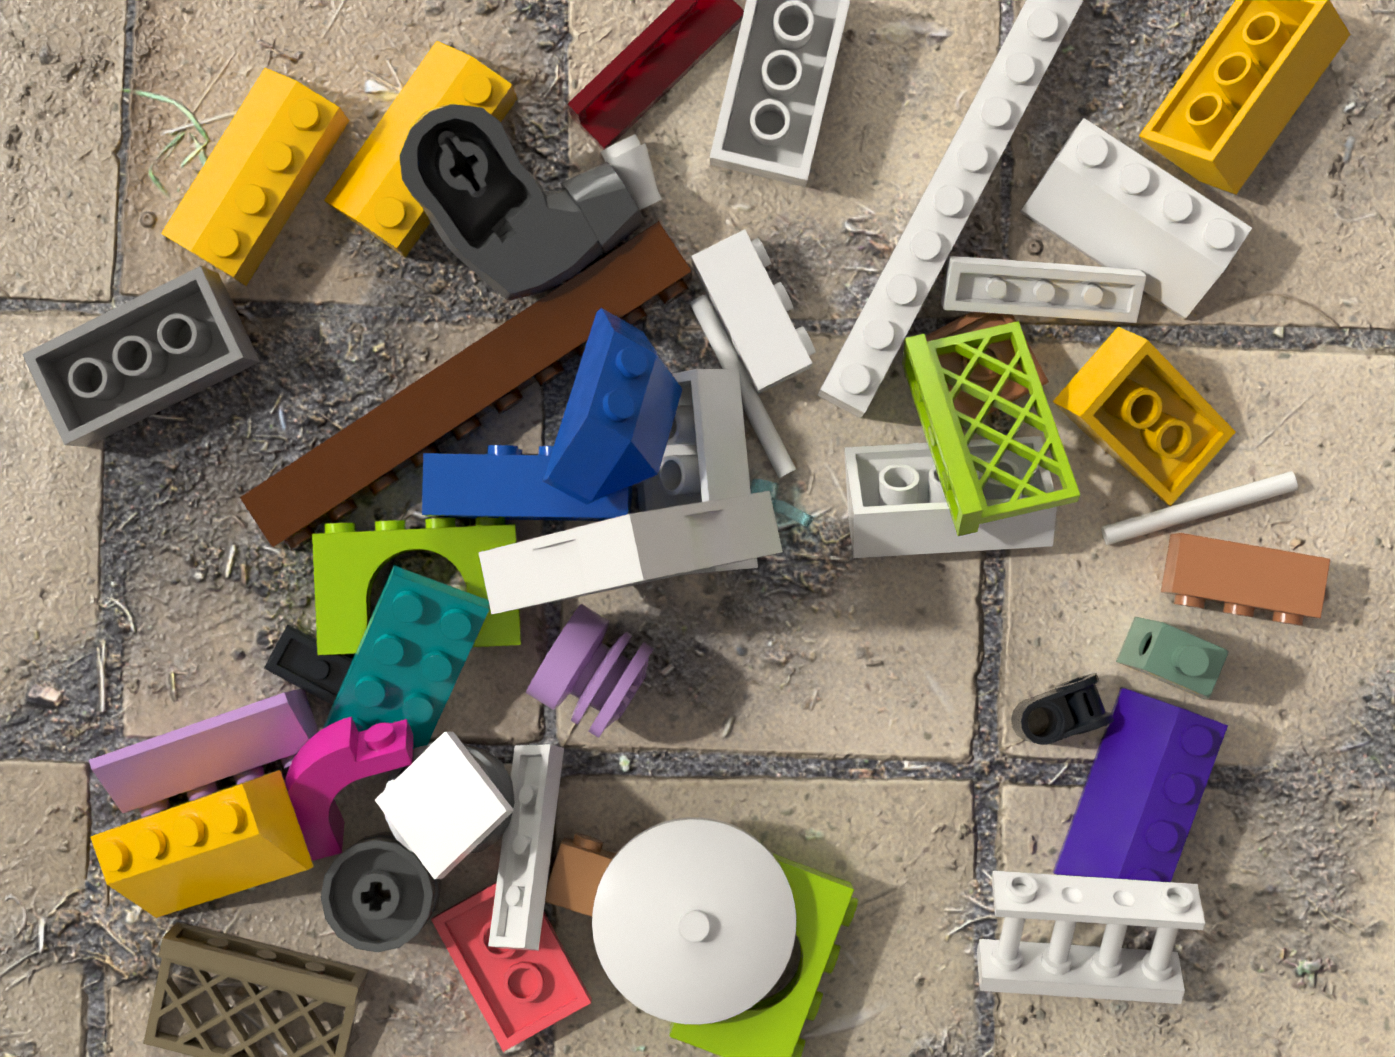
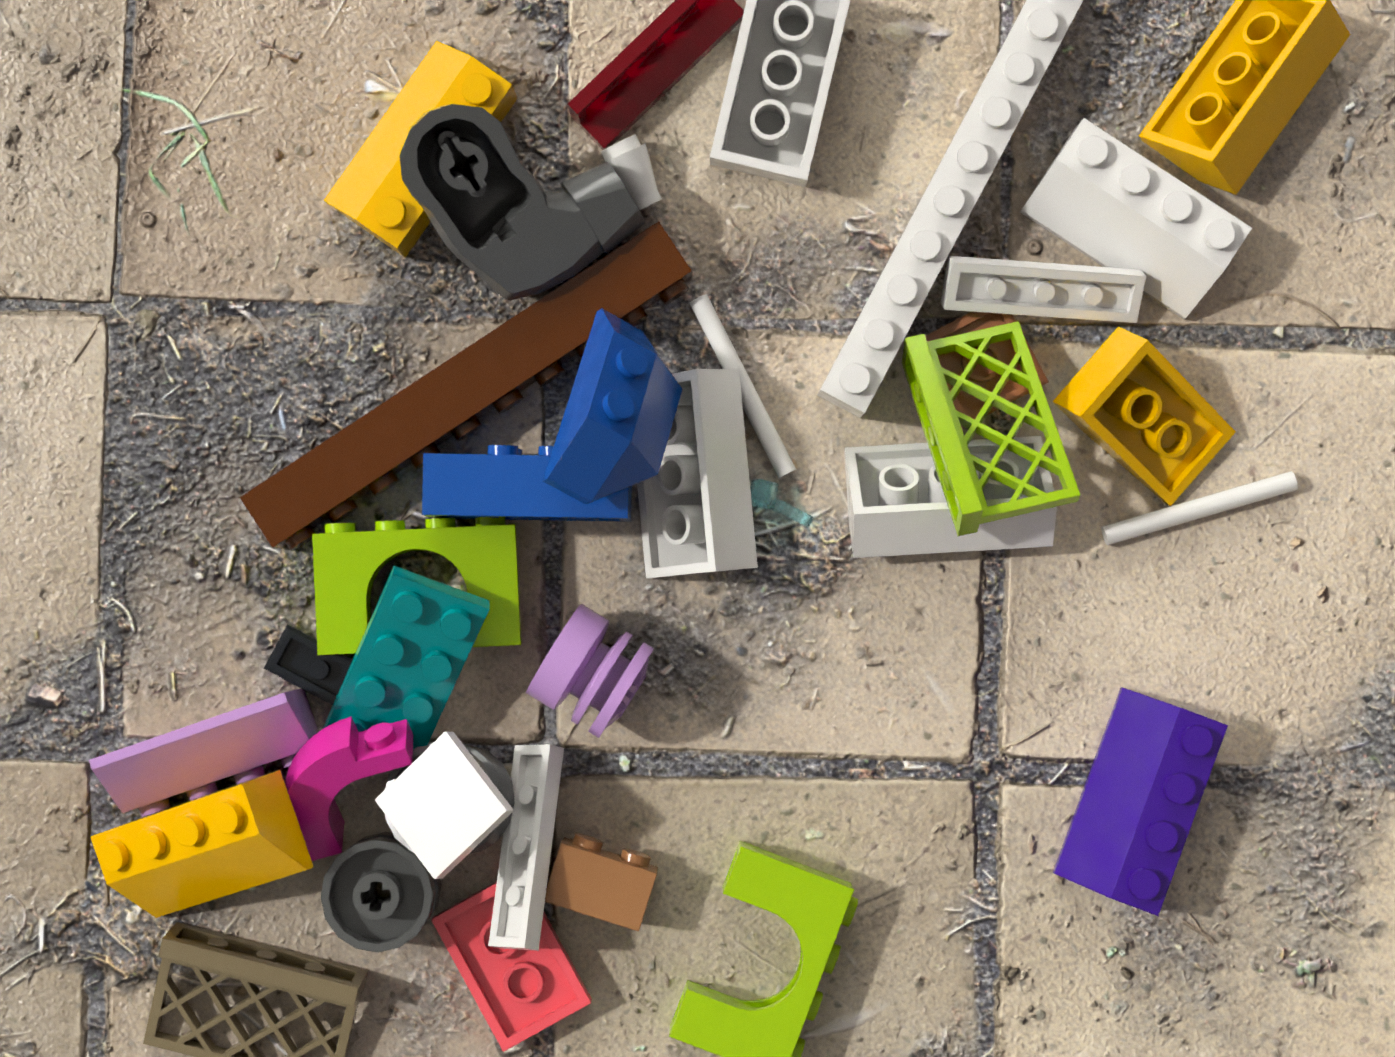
(141, 357): light grey brick -> none
(256, 175): yellow slope -> none
(630, 551): white tile -> none
(694, 920): white dish -> none
(753, 310): white brick -> none
(1070, 708): black piece -> none
(1088, 970): white fence -> none
(1173, 657): sand green torso -> none
(1245, 578): nougat brick -> none

